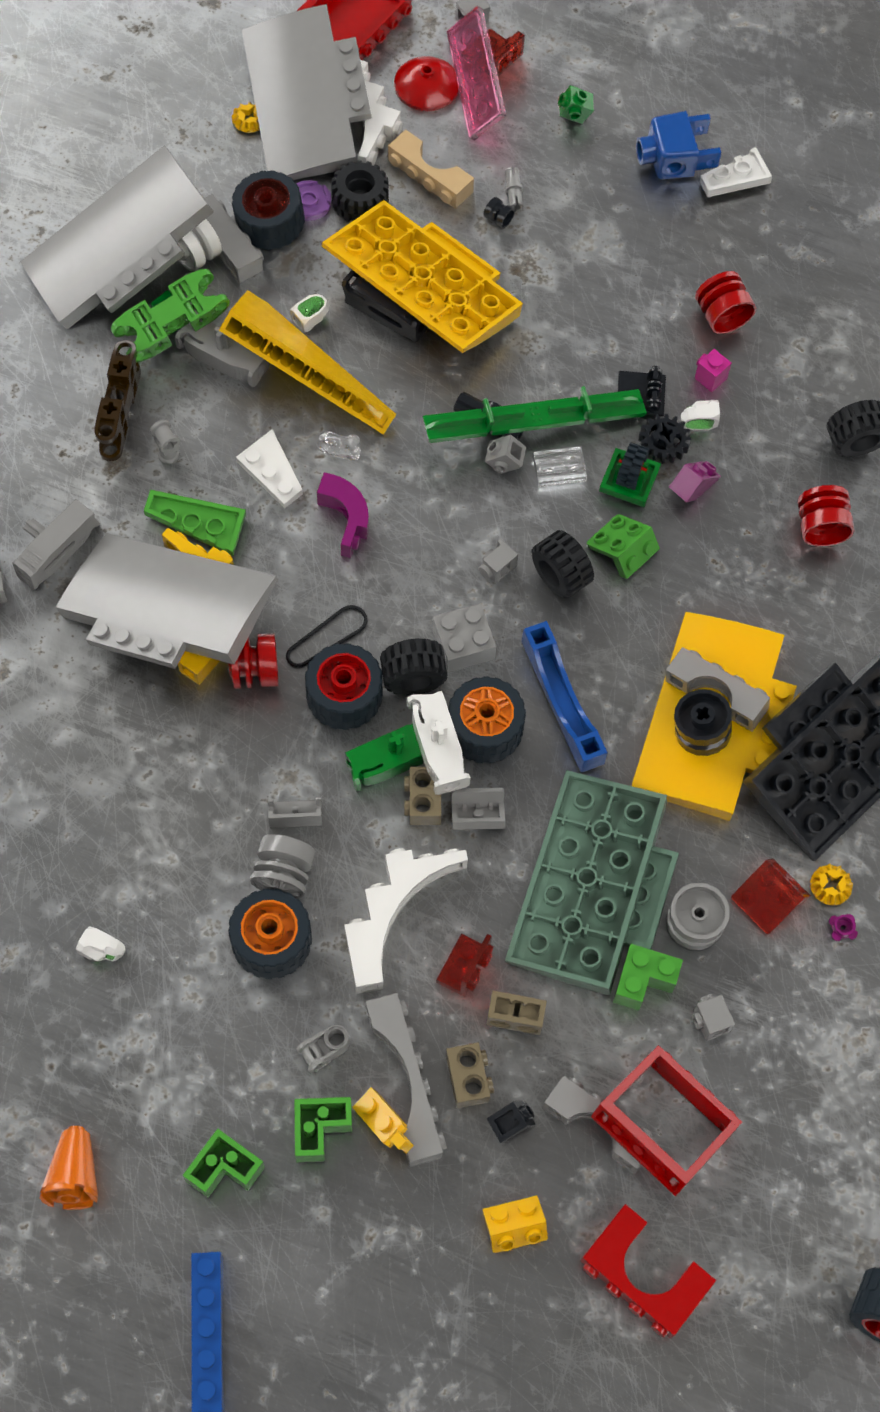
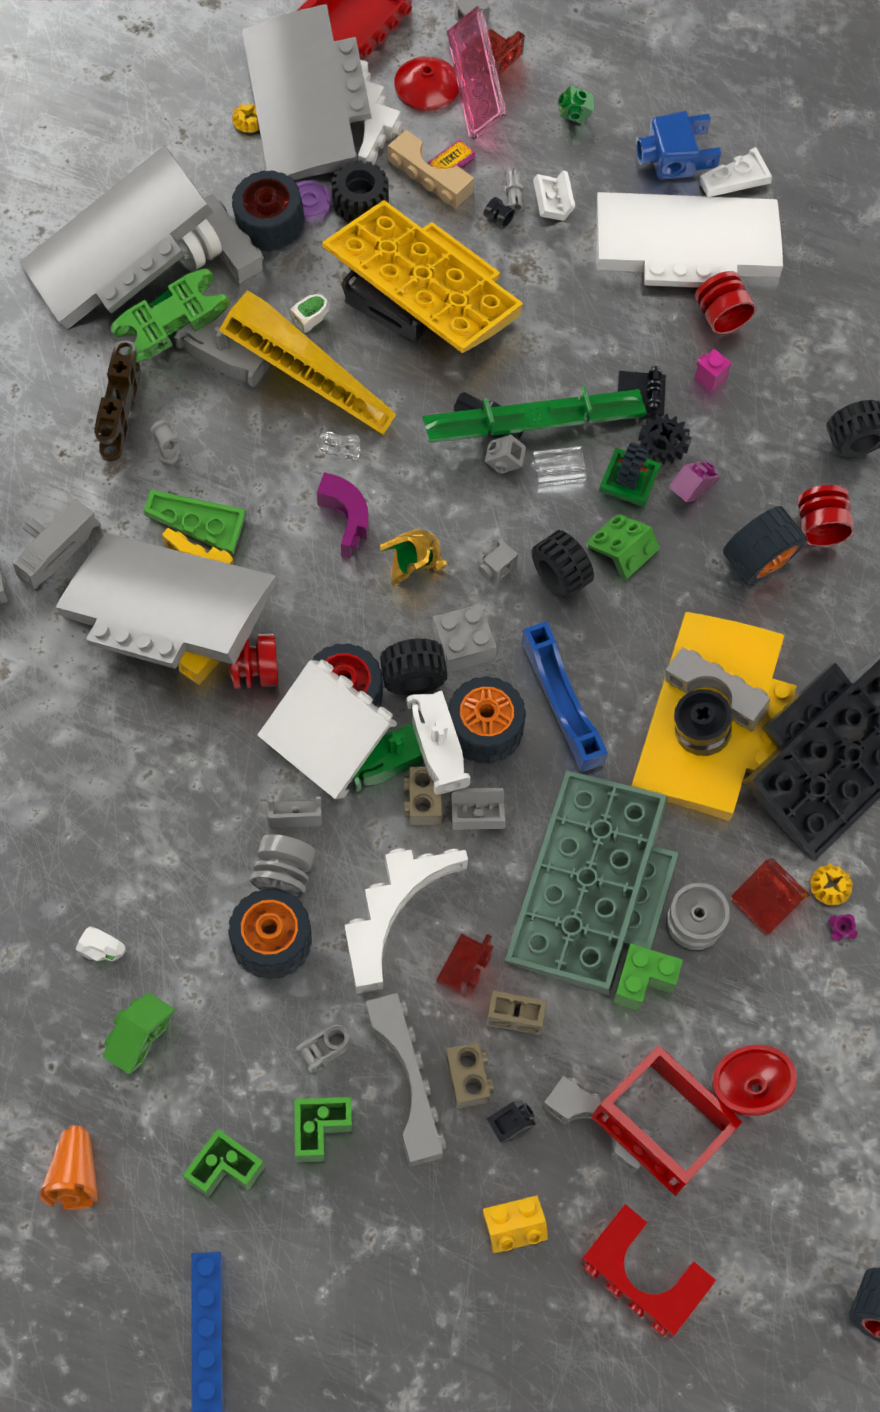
(136, 1031): none -> bright green brick
(271, 469): white wing -> none
(319, 627): black piece -> none
(326, 727): none -> white panel
(383, 1120): yellow hinge -> none
(413, 547): none -> pearl gold piece
(455, 155): none -> tile
(554, 196): none -> white bracket
(687, 237): none -> white slope
(701, 415): white rock -> none
(712, 1016): light grey brick -> none
(752, 1070): none -> red dish
(764, 545): none -> black wheel

